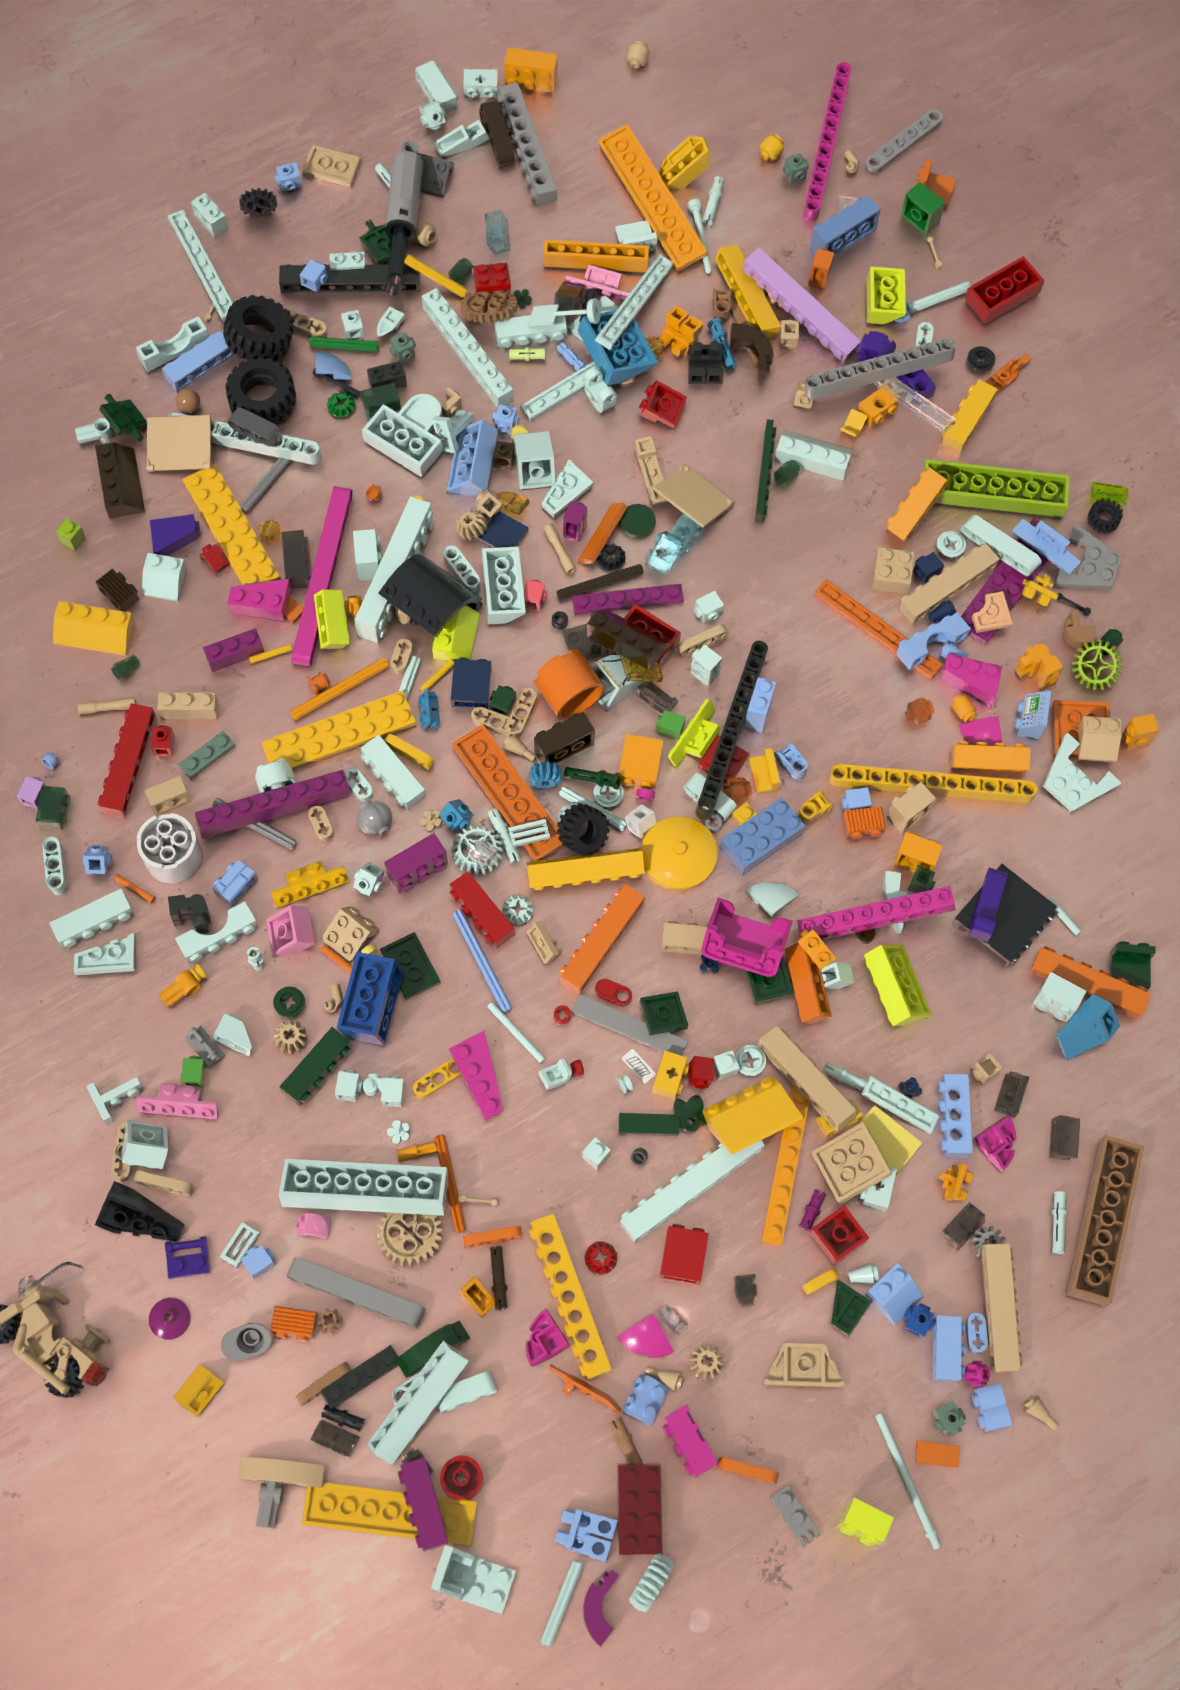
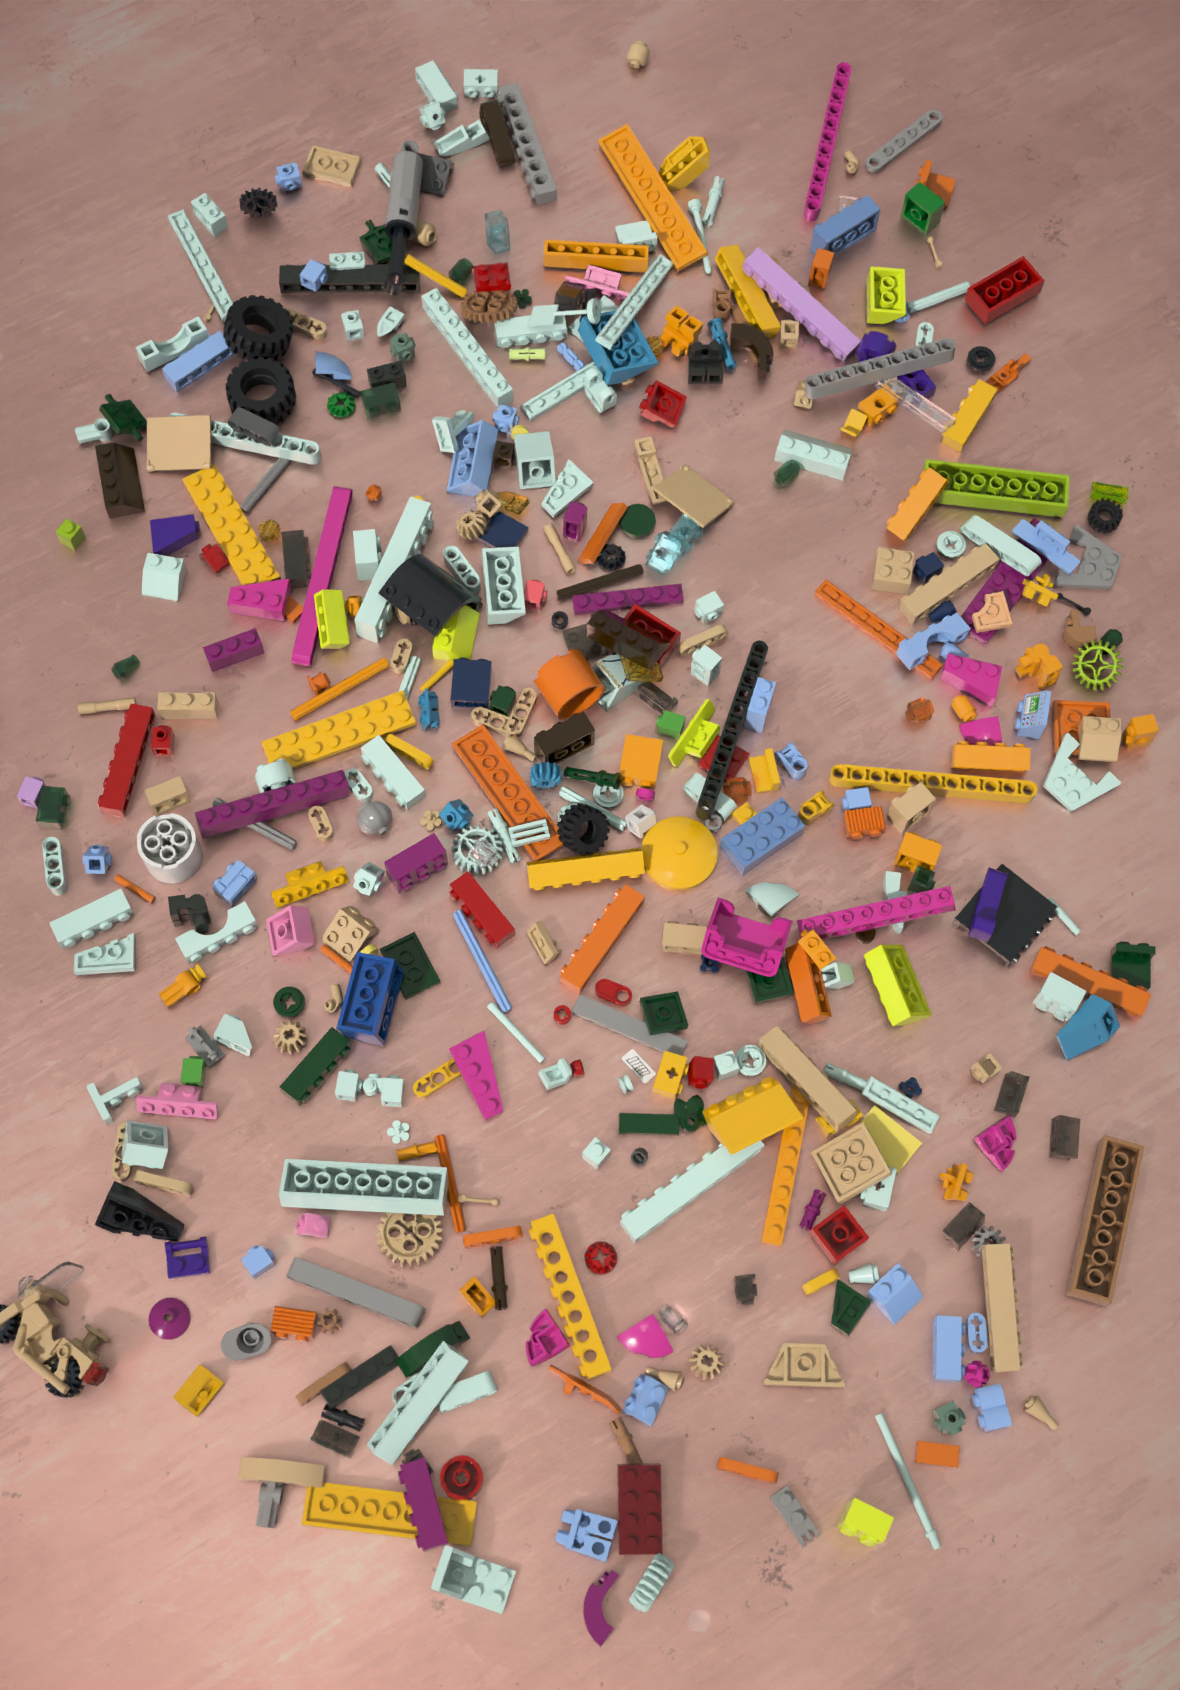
(49, 760): light blue hinge -> none
(92, 628): yellow slope -> none
(117, 590): dark brown brick -> none
(188, 401): medium nougat piece -> none
(206, 755): sand green plate -> none
(230, 1260): light aqua tile -> none
(253, 960): light aqua pin -> none
(271, 653): yellow piece -> none
(348, 344): green axle -> none
(406, 434): light aqua brick -> none
(453, 404): tan bracket -> none
(524, 915): light aqua gear -> none
(531, 69): light orange brick -> none
(561, 1603): light aqua axle -> none
(684, 1254): red brick -> none
(689, 1442): dark pink wedge -> none
(765, 478): dark green plate -> none
(771, 147): yellow head -> none
(795, 168): sand green brick -> none
(912, 1323): blue brick -> none
(960, 1085): light blue brick -> none
(1059, 1222): light aqua pin -> none

